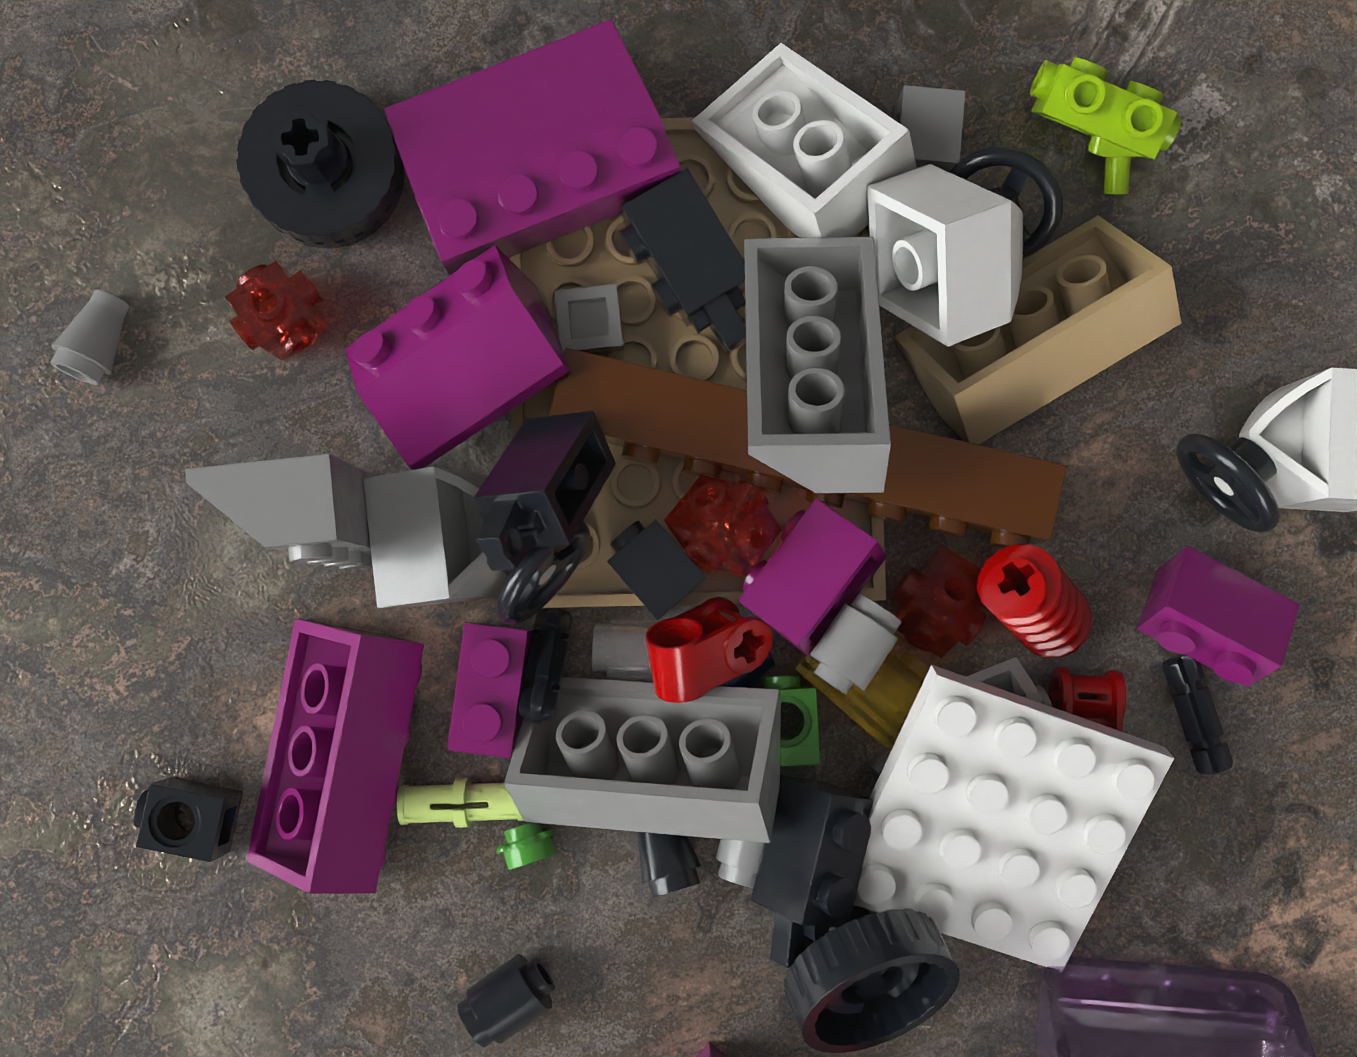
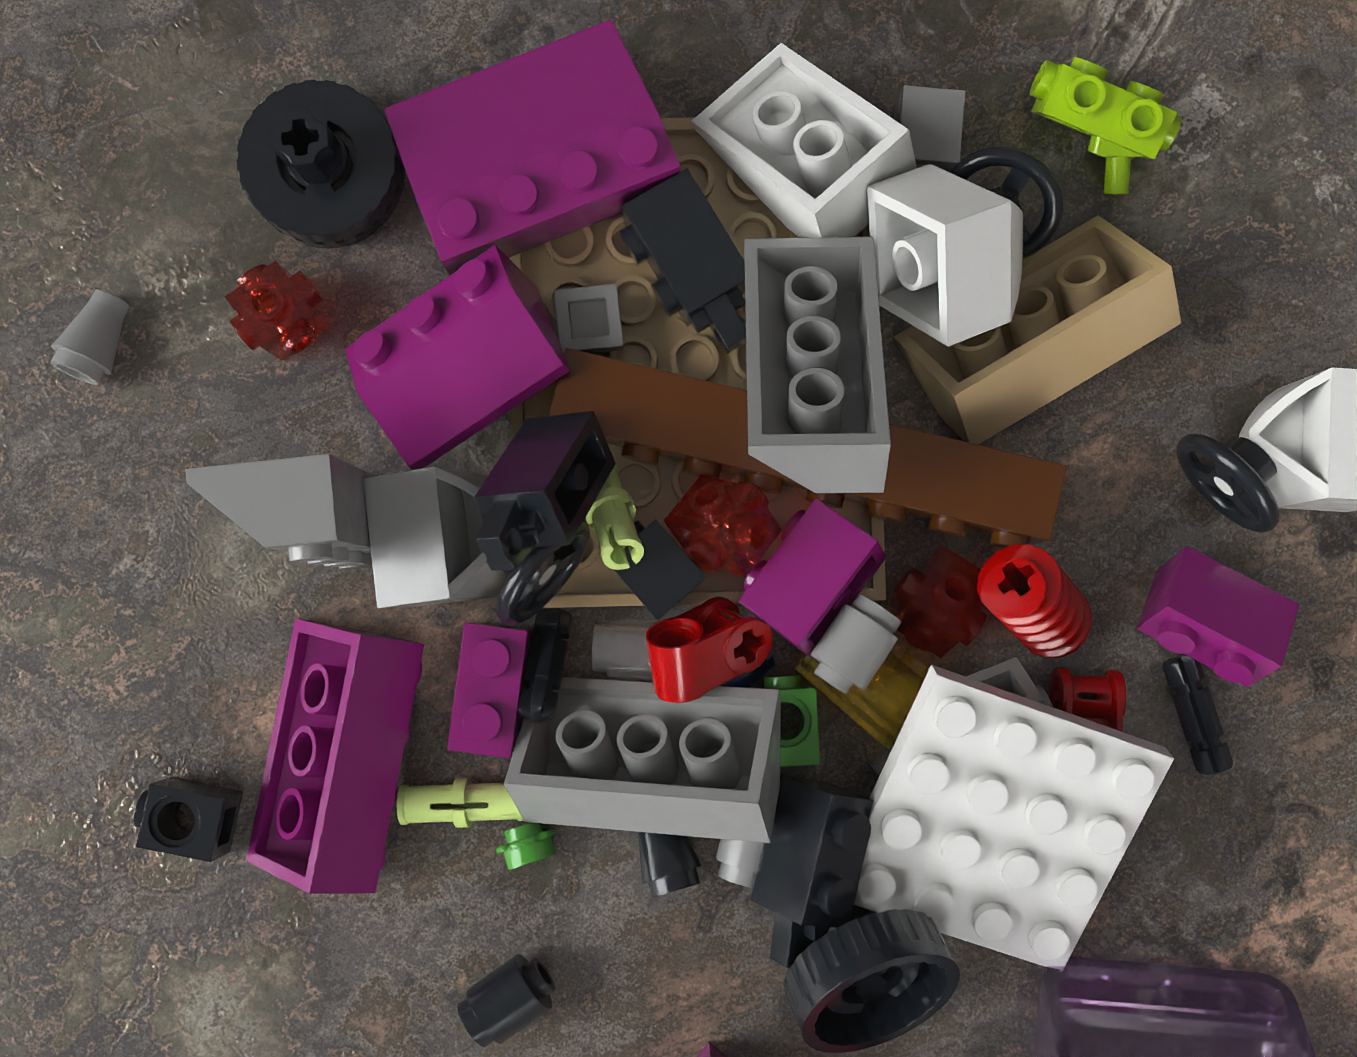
(614, 525): none -> yellowish green pin

